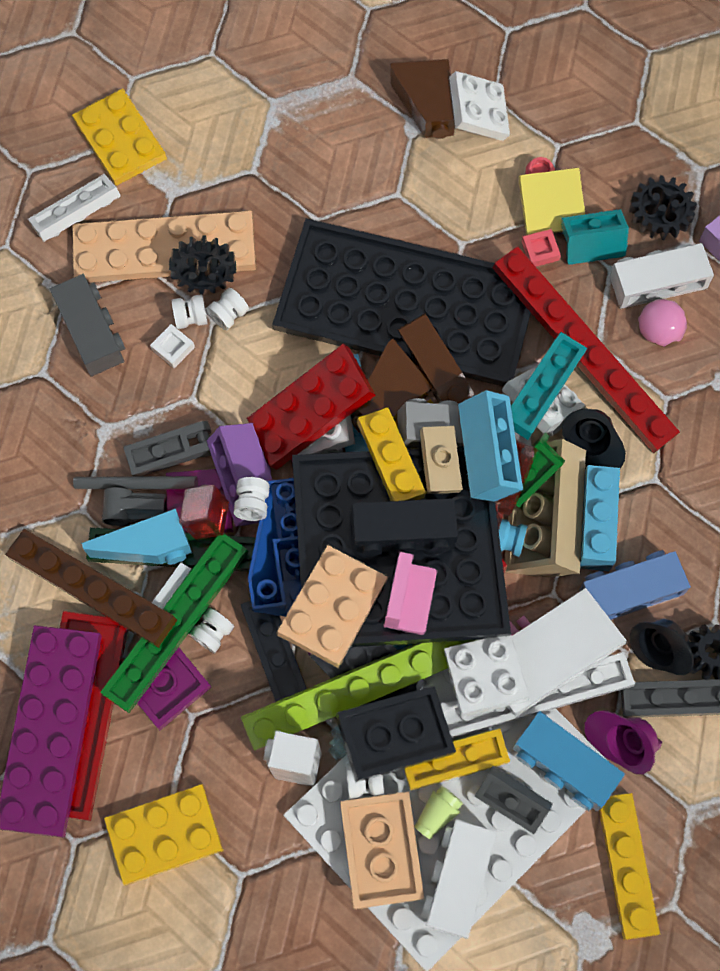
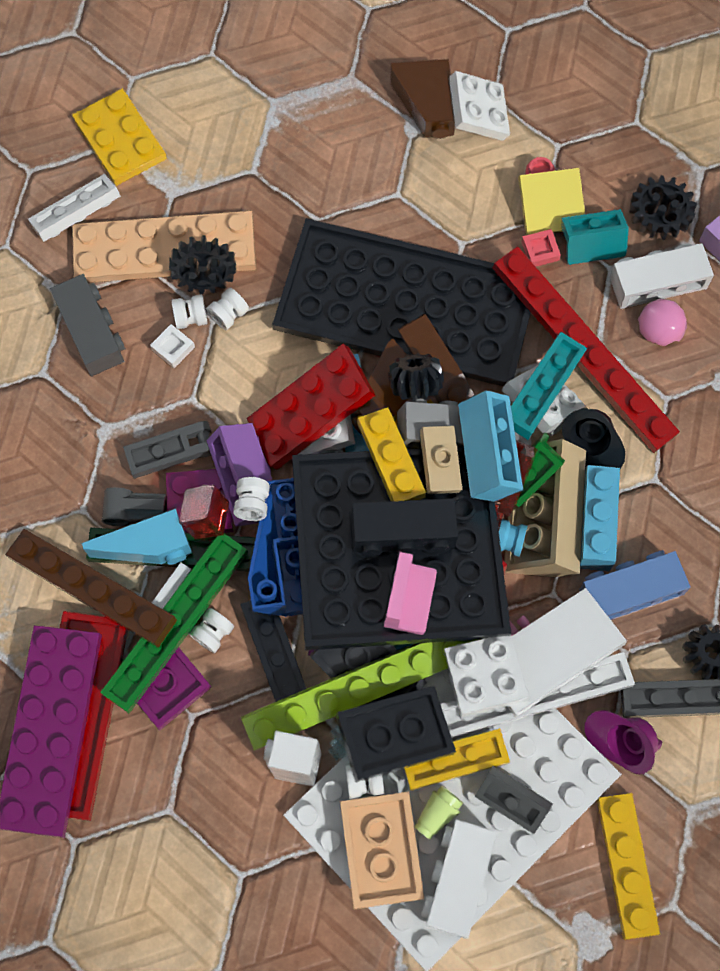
(136, 482): dark grey bar -> none
(163, 834): yellow plate -> none
(332, 606): light nougat plate -> none
(416, 376): none -> black gear
(568, 762): dark azure brick -> none
(662, 646): black piece -> none

